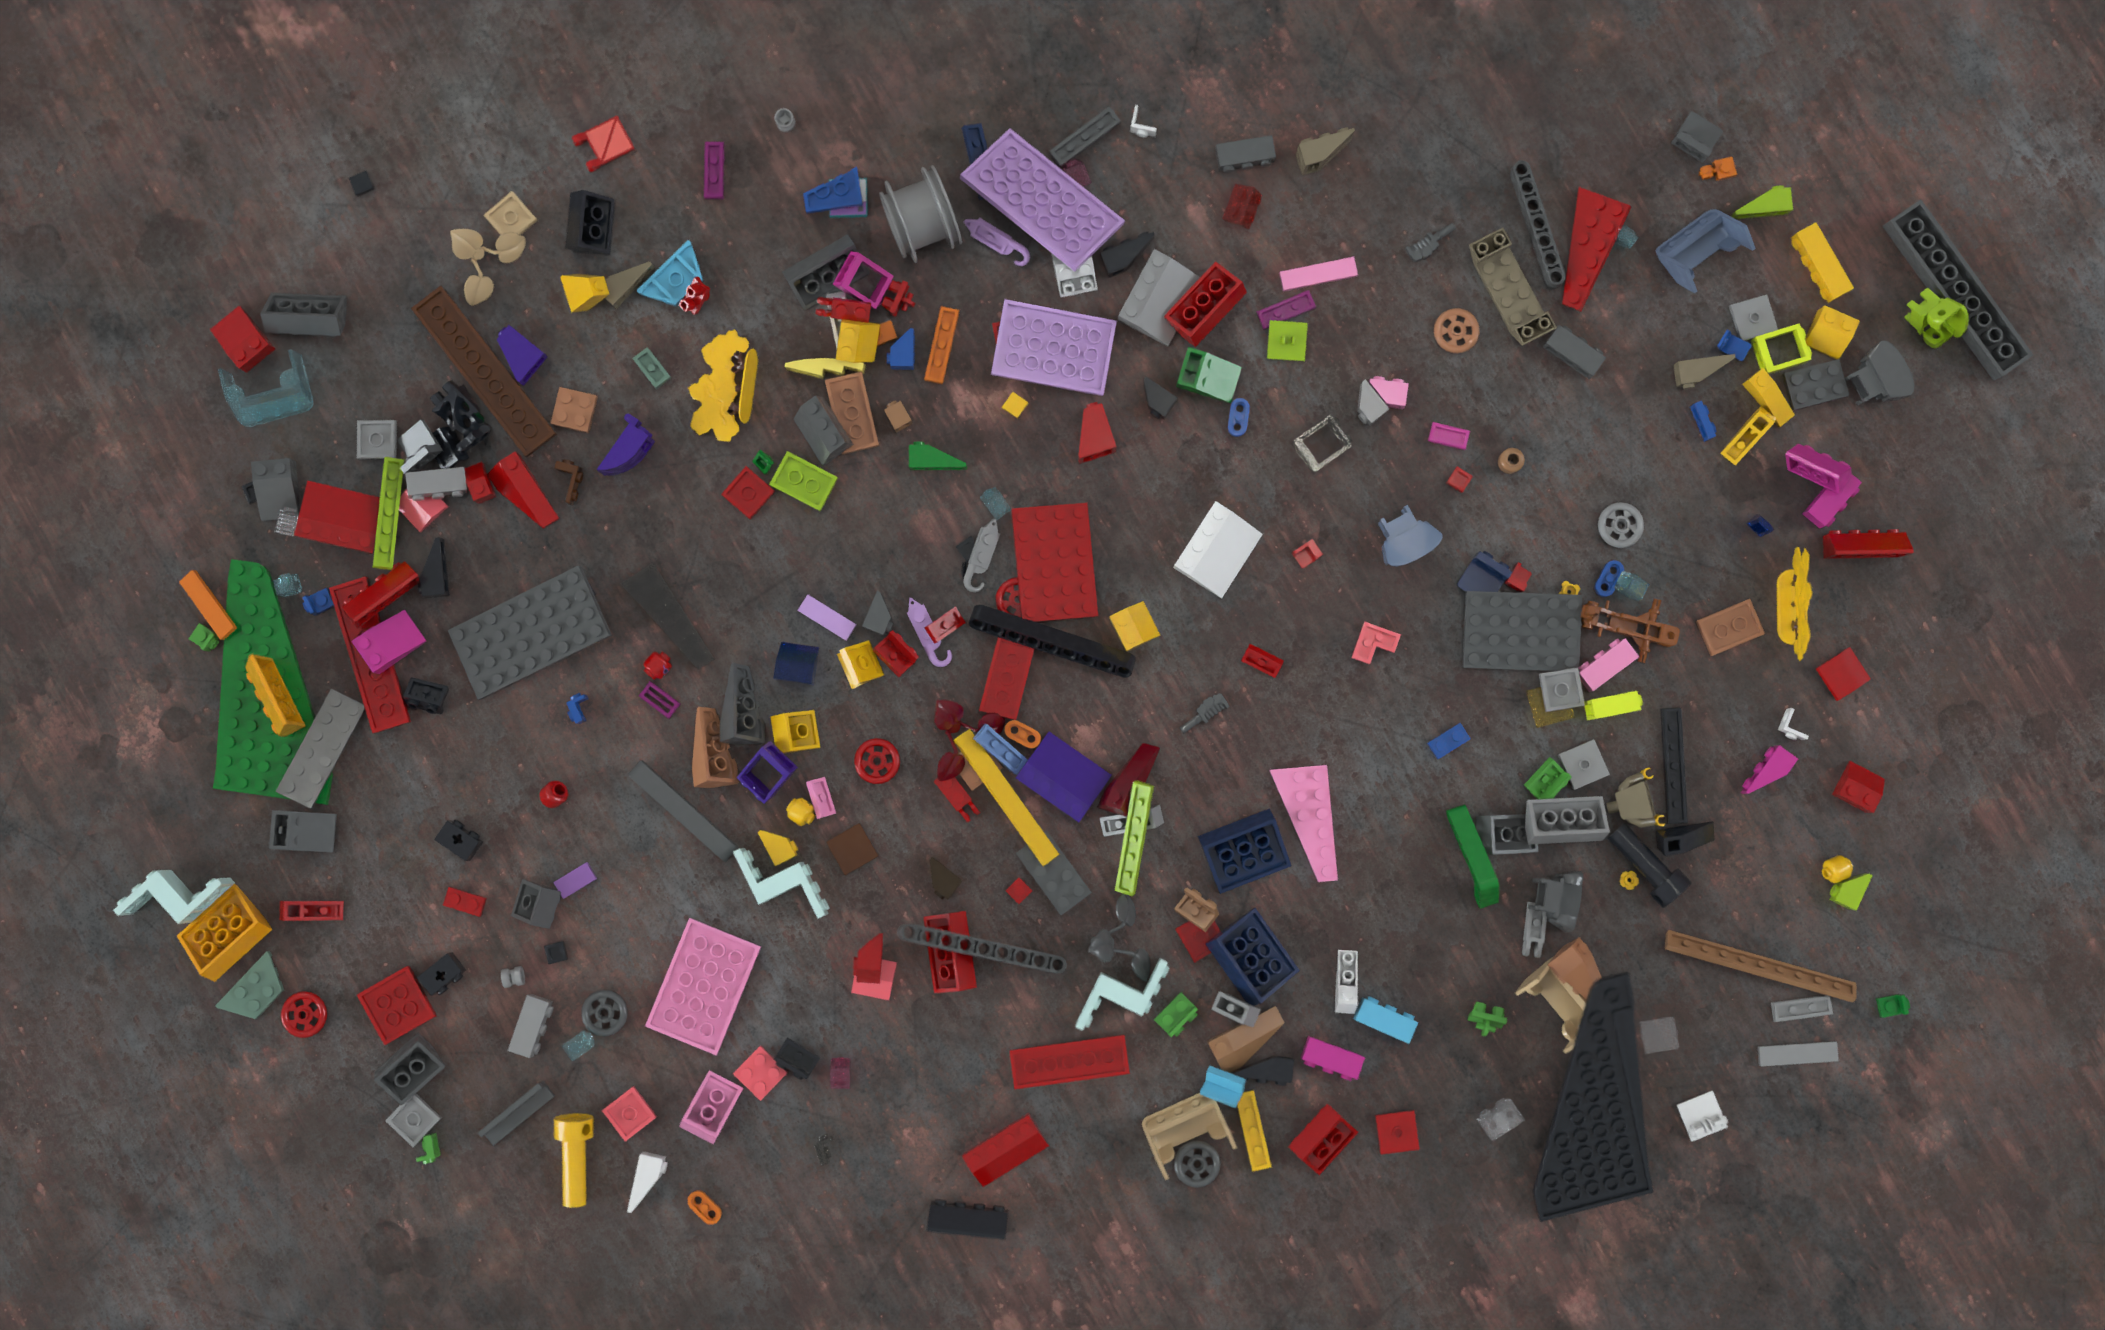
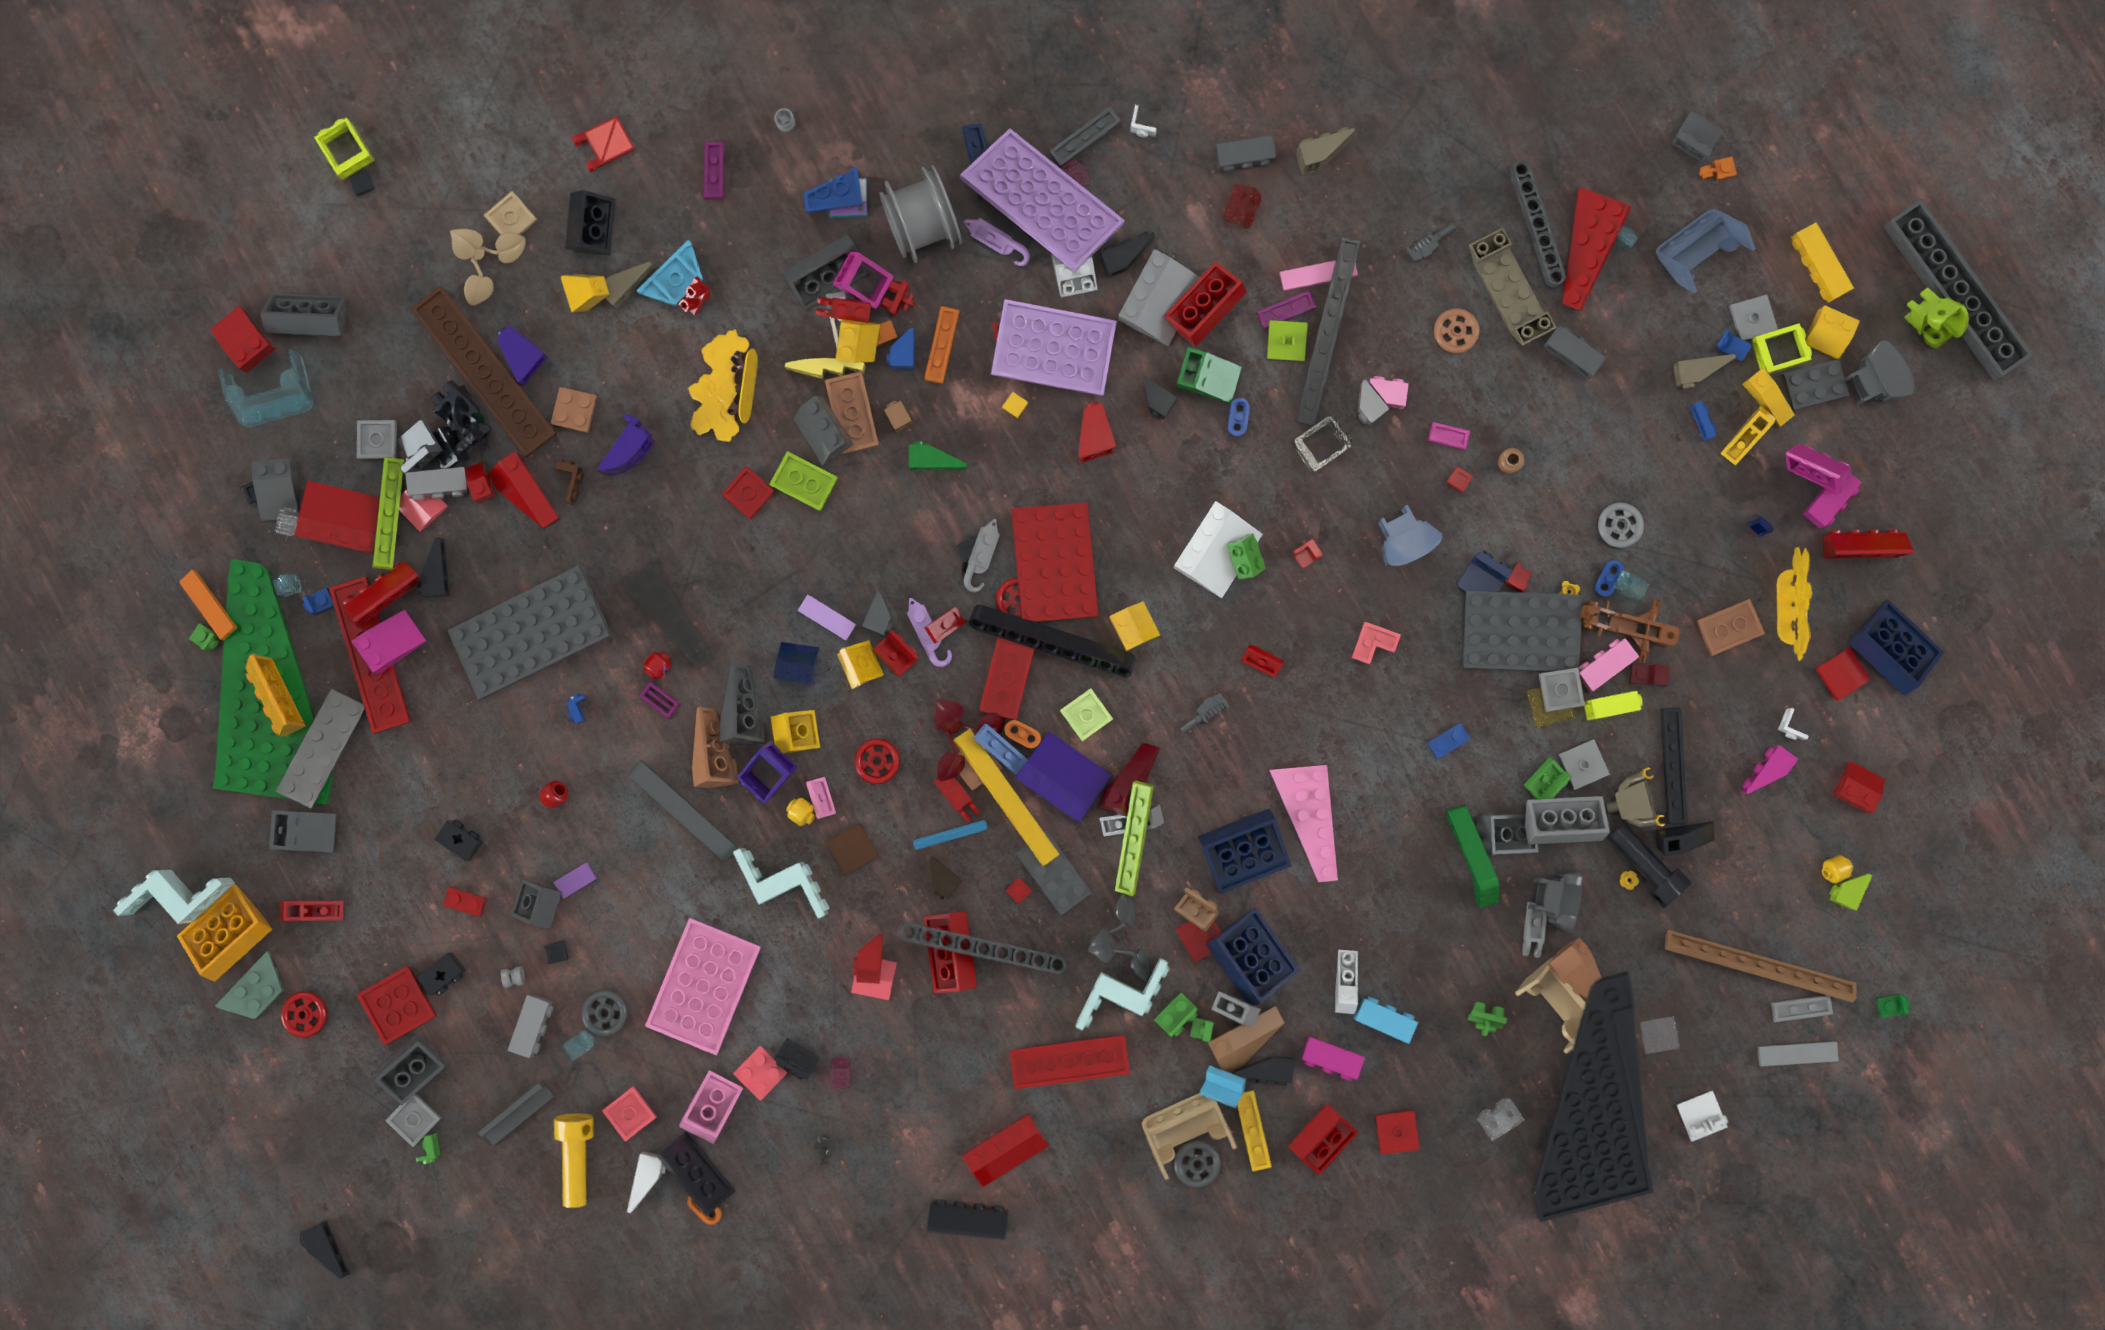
(323, 1247): none -> black slope
(353, 164): none -> neon yellow window
(425, 695): black bracket -> none
(651, 368): sand green plate -> none
(696, 1173): none -> black plate
(763, 461): green slope -> none
(778, 847): yellow slope -> none
(950, 834): none -> dark azure axle
(995, 503): clear light blue bracket -> none
(1086, 714): none -> yellowish green tile
(1201, 1029): none -> bright green bracket
(1246, 557): none -> bright green bracket
(1327, 331): none -> black plate
(1649, 674): none -> dark red slope
(1772, 203): lime slope -> none
(1896, 647): none -> dark blue slope

